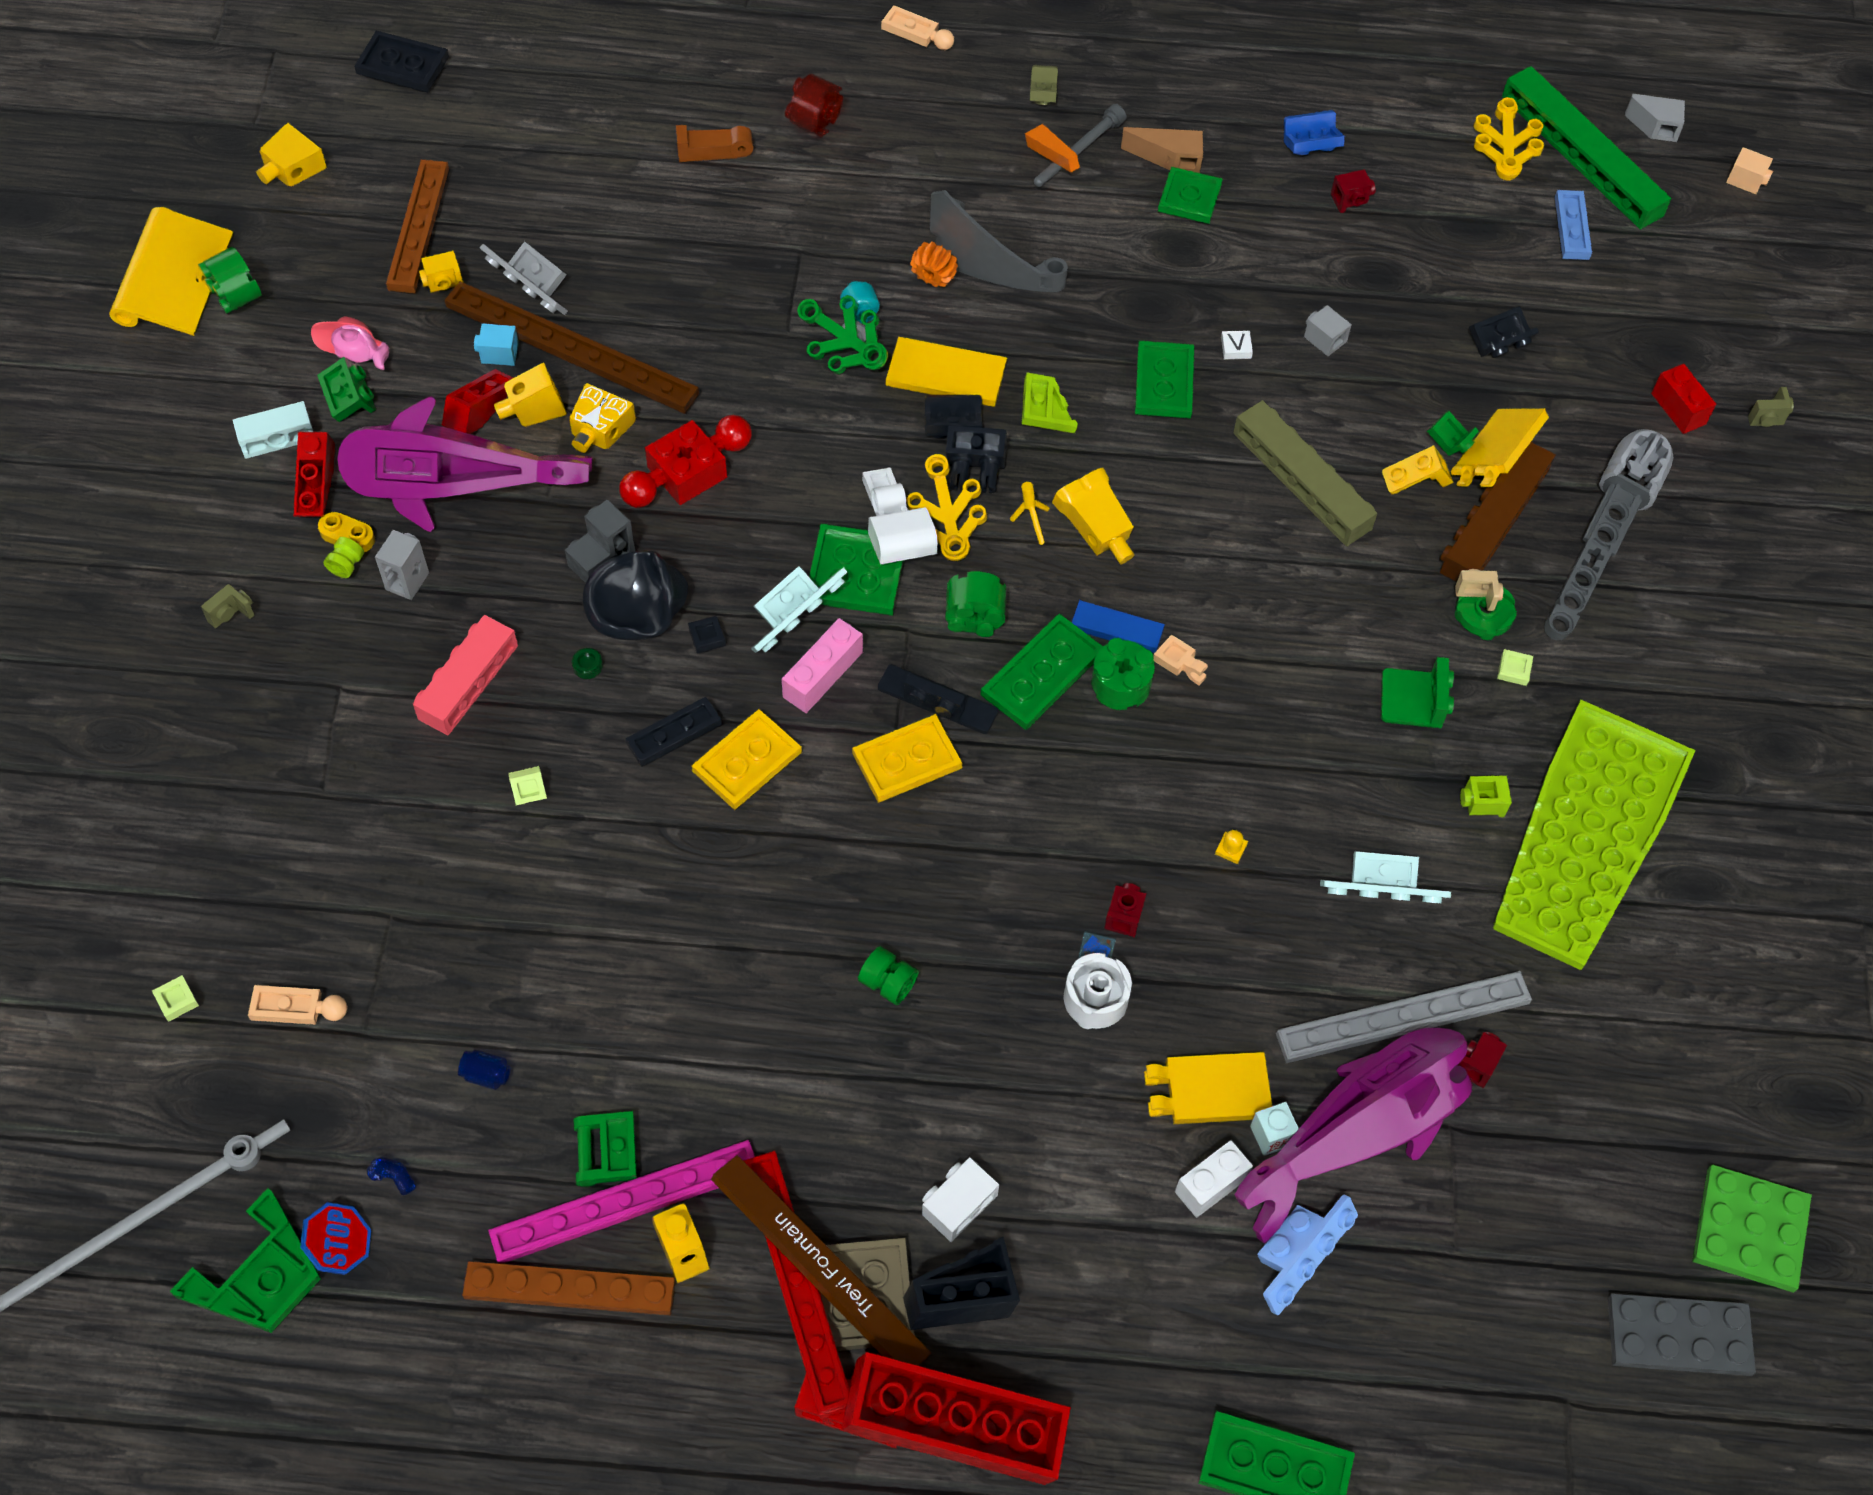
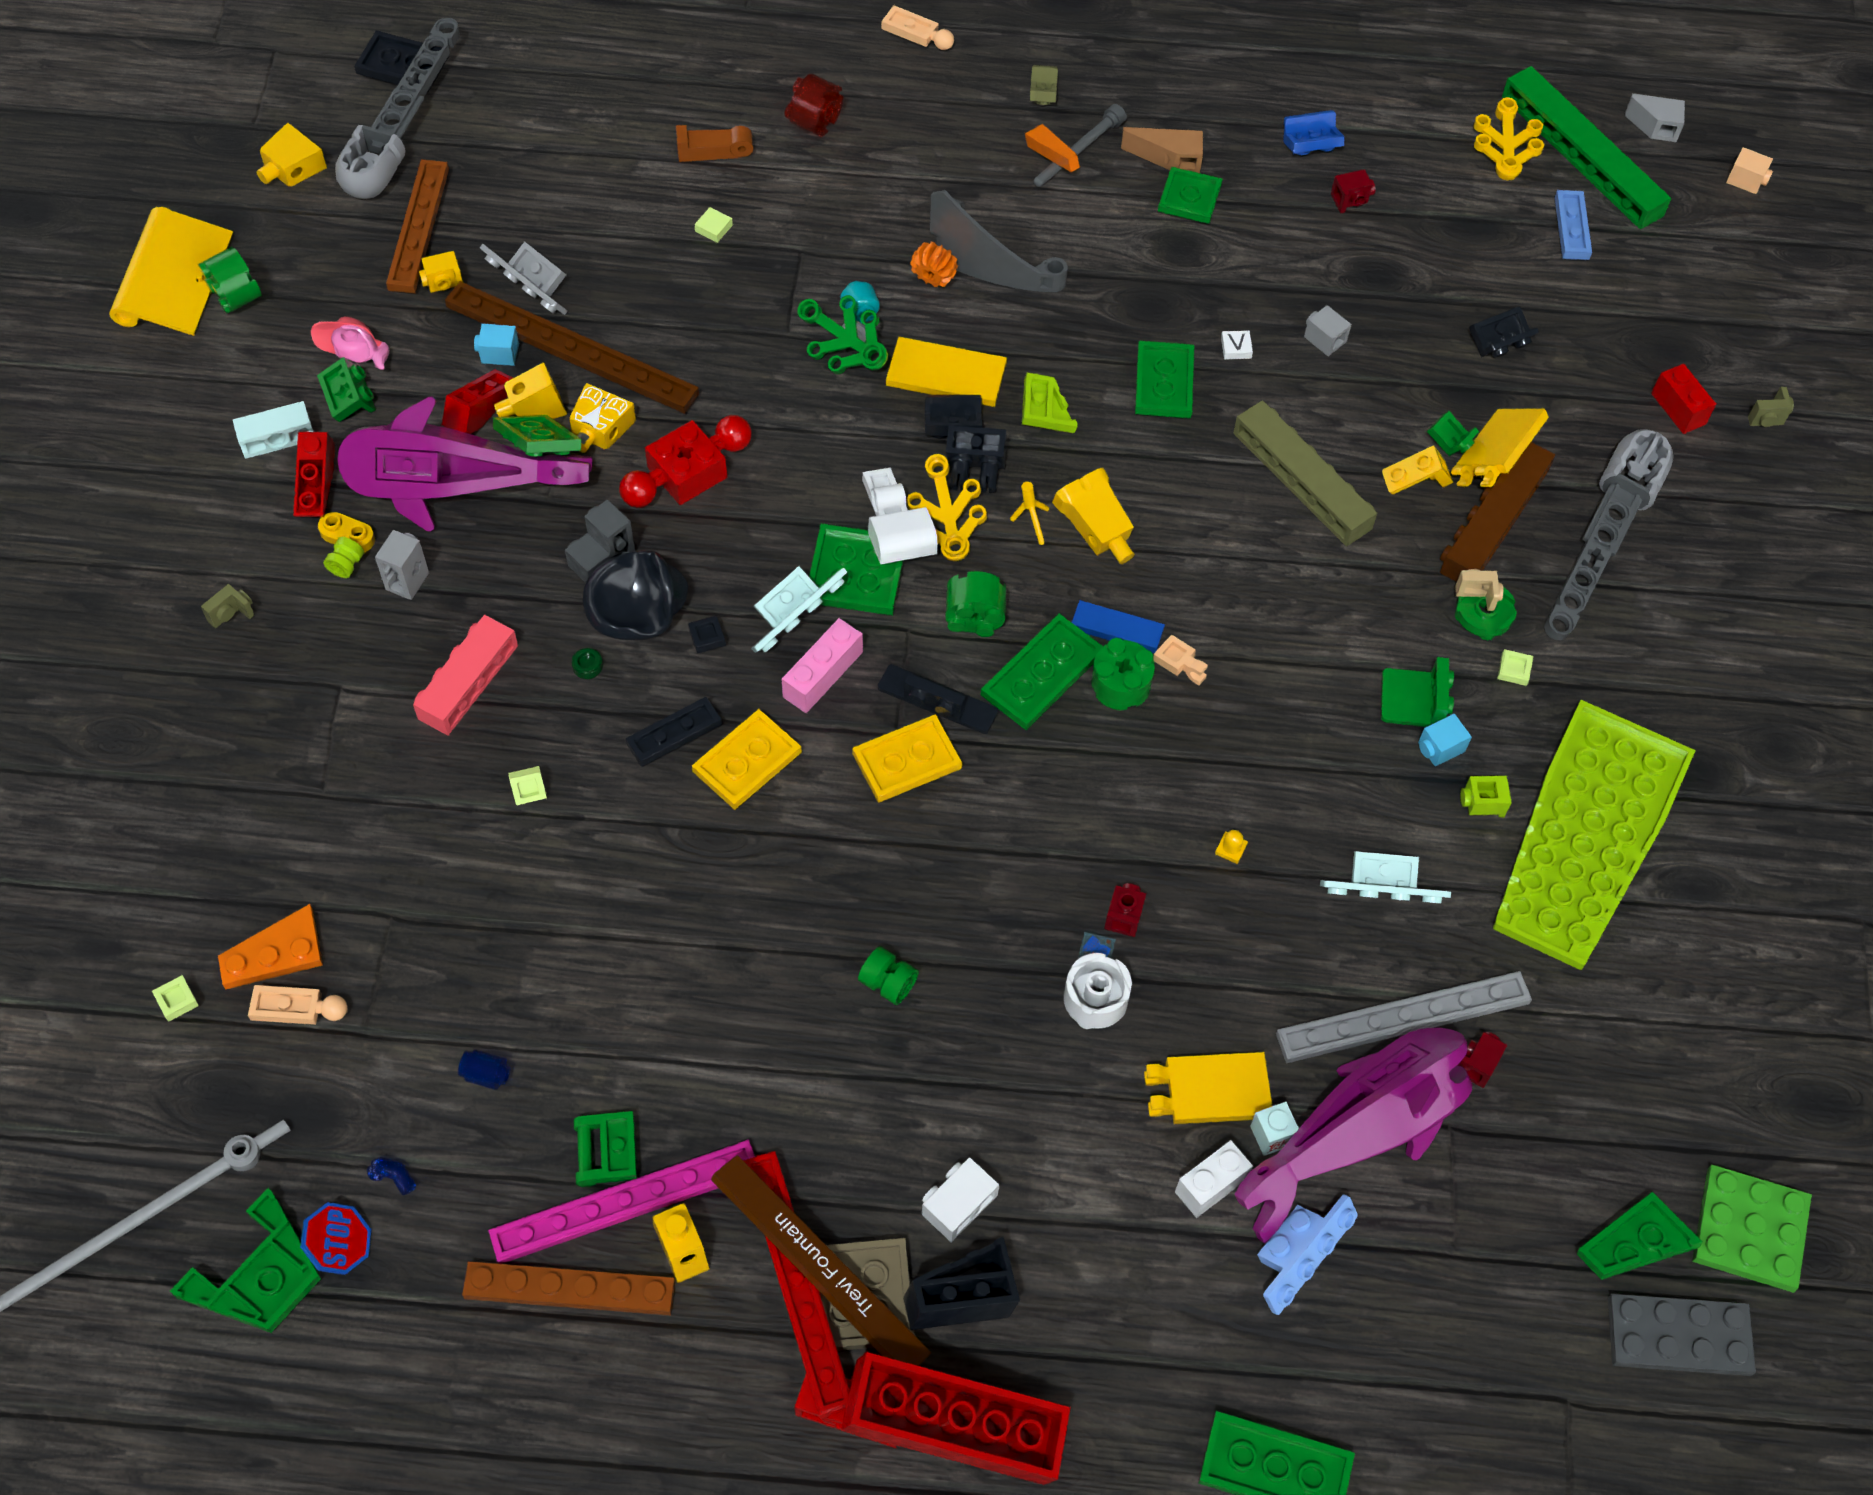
(273, 952): none -> orange wing
(366, 173): none -> piece
(537, 434): none -> green plate
(713, 224): none -> yellowish green tile
(1444, 740): none -> medium azure brick
(1638, 1239): none -> green wing

